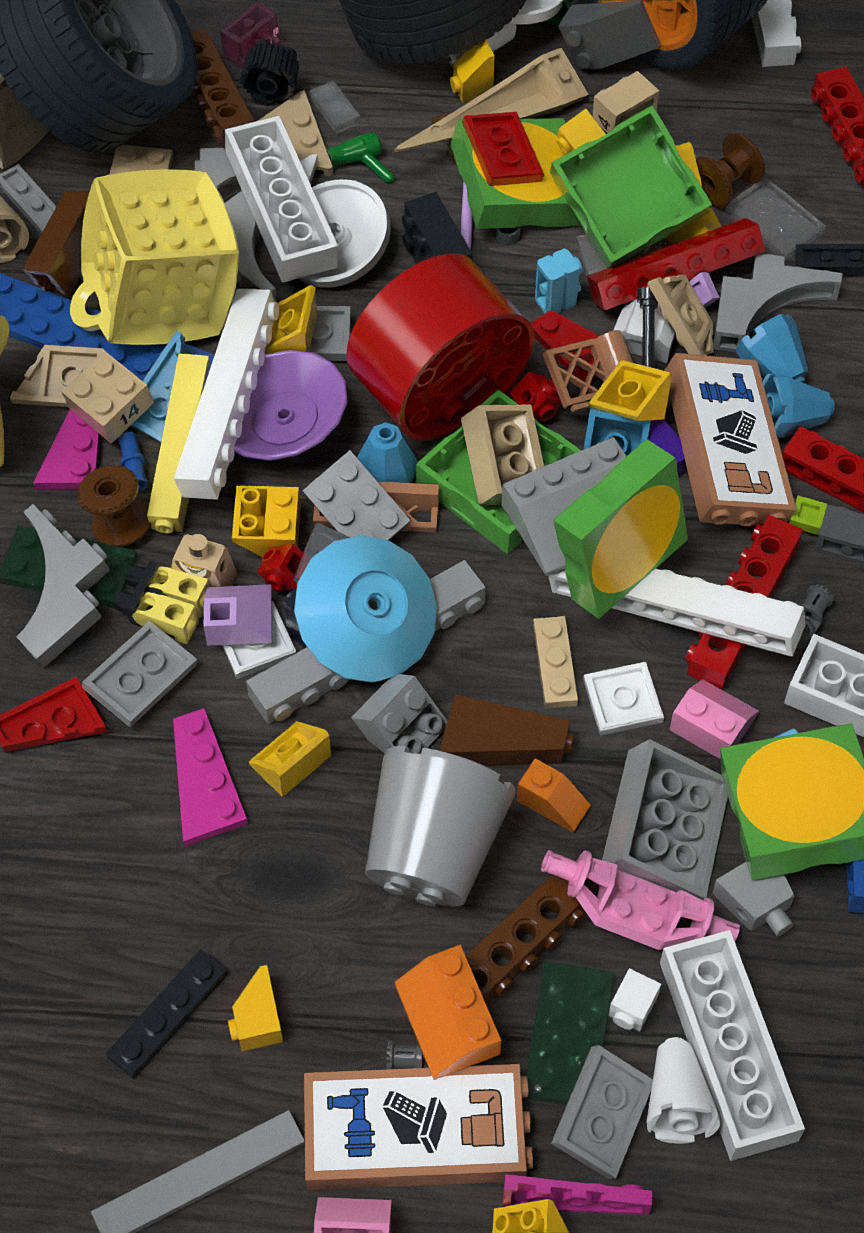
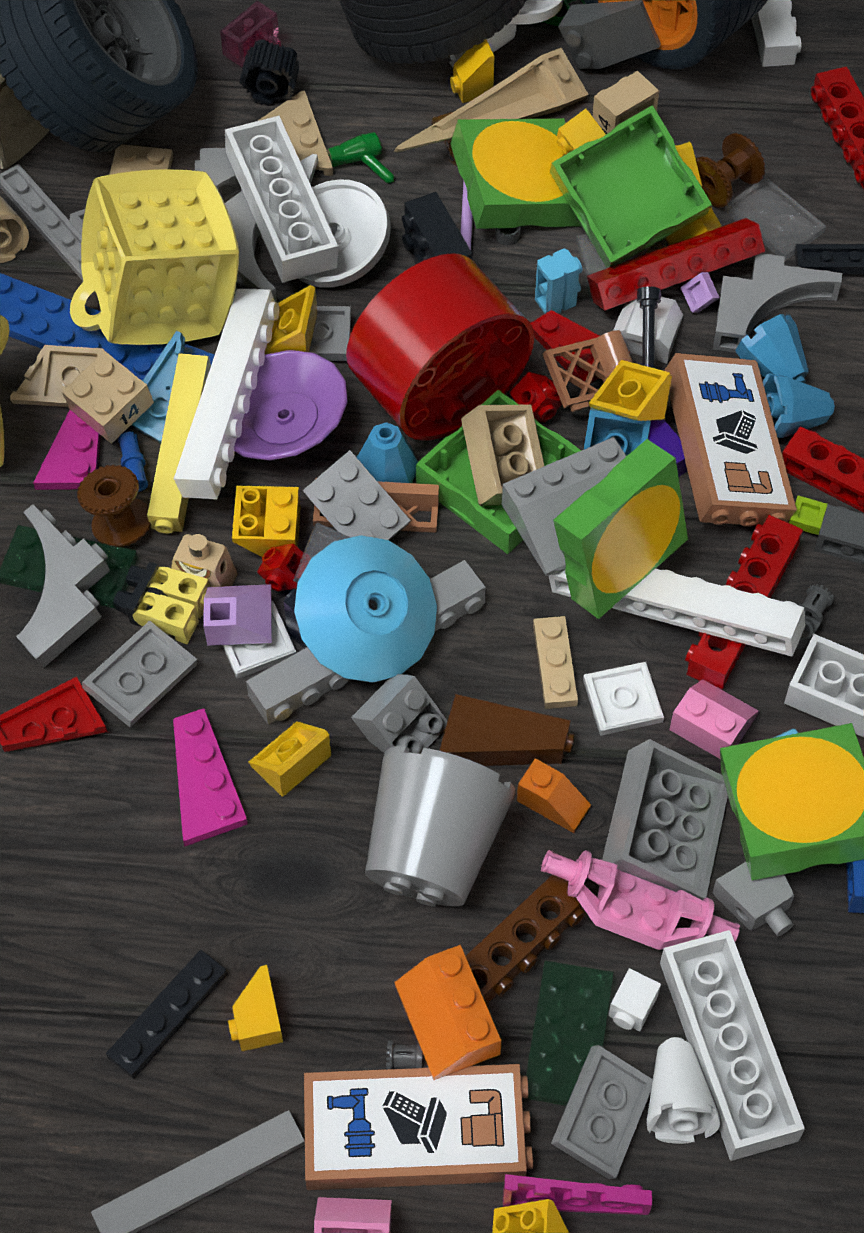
(57, 254): reddish brown slope -> none
(216, 90): reddish brown brick -> none
(334, 107): clear plate -> none
(502, 148): red tile -> none
(685, 313): tan wing -> none

